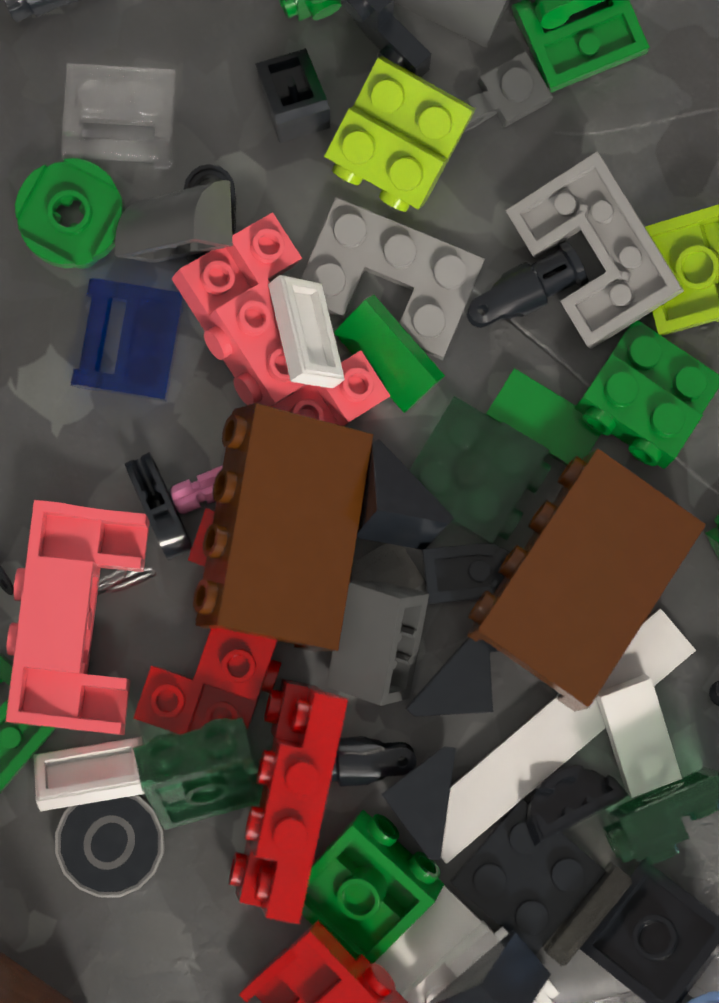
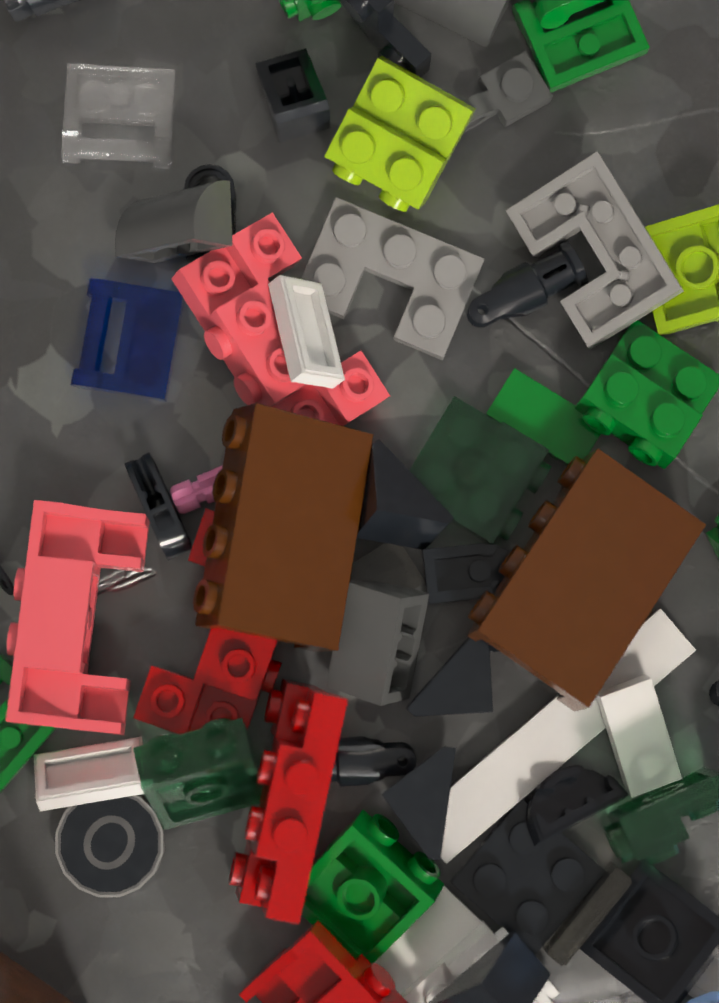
(63, 183): green plate -> none
(390, 351): green tile -> none

